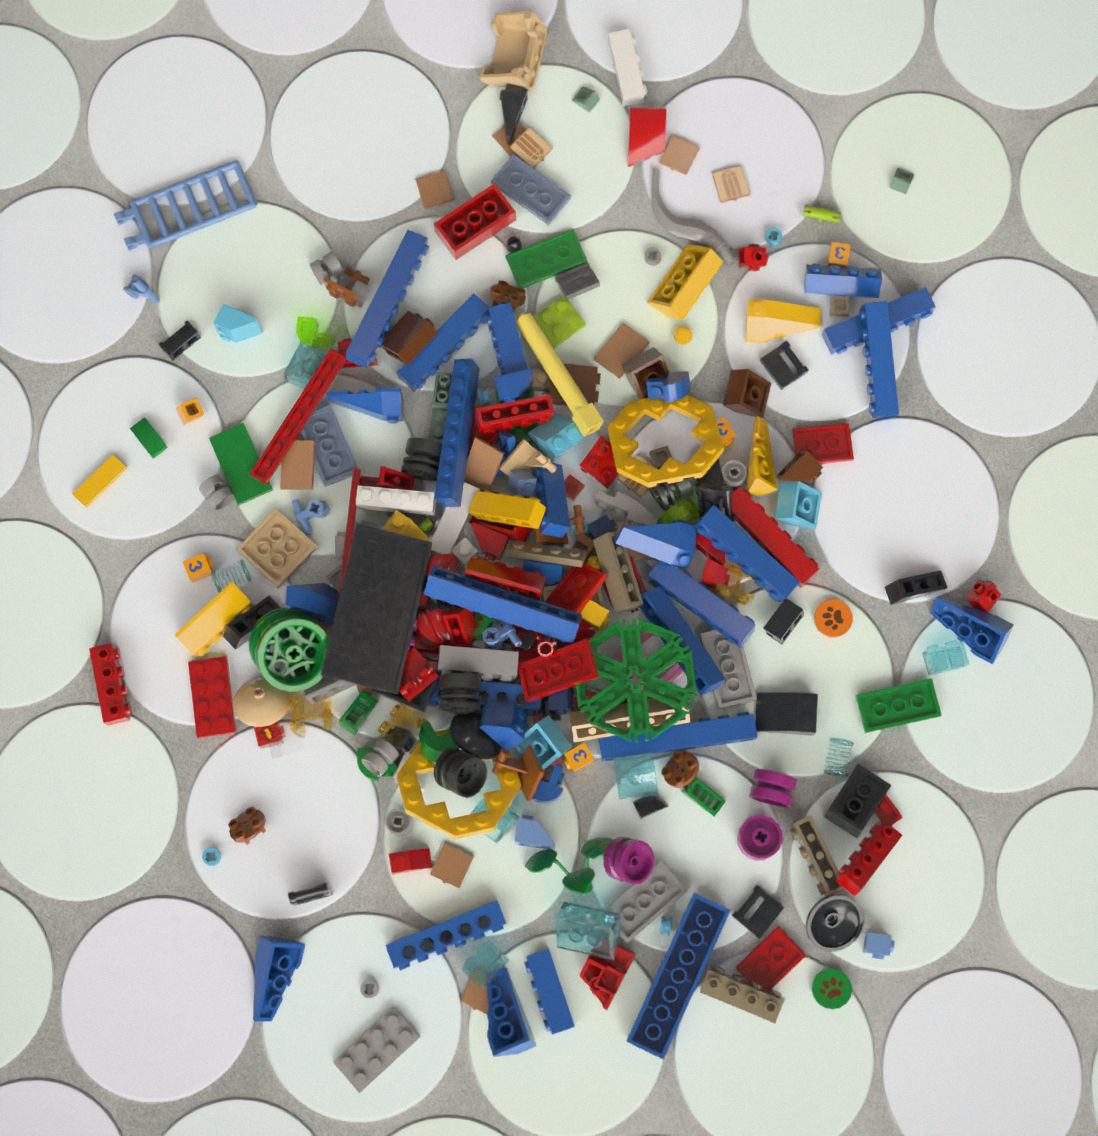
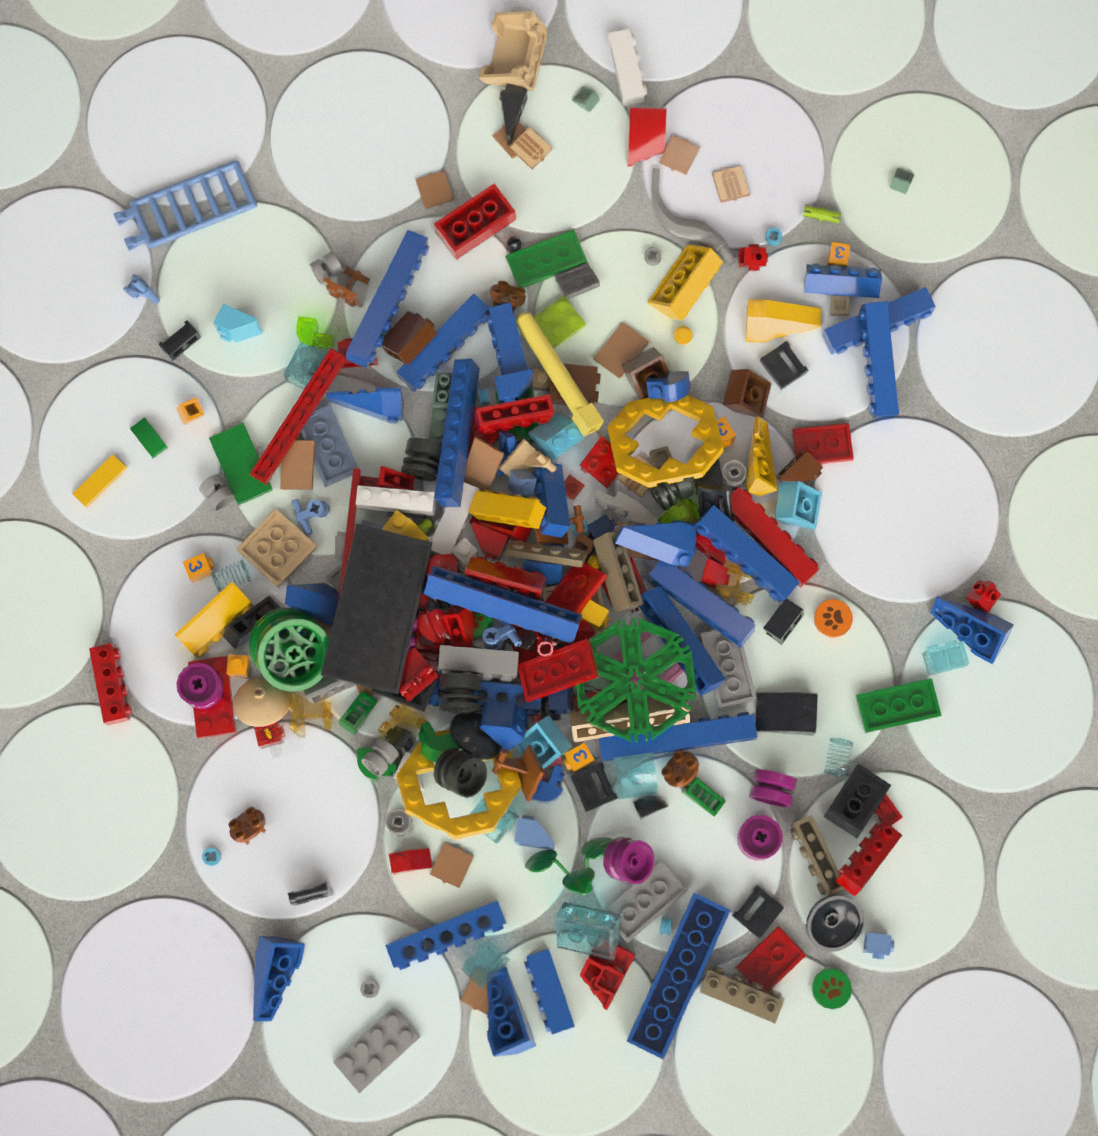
(189, 682): none -> magenta wheel
(239, 666): none -> light orange brick
(531, 189): sand blue plate -> none
(587, 788): none -> black plate
(915, 587): black slope -> none

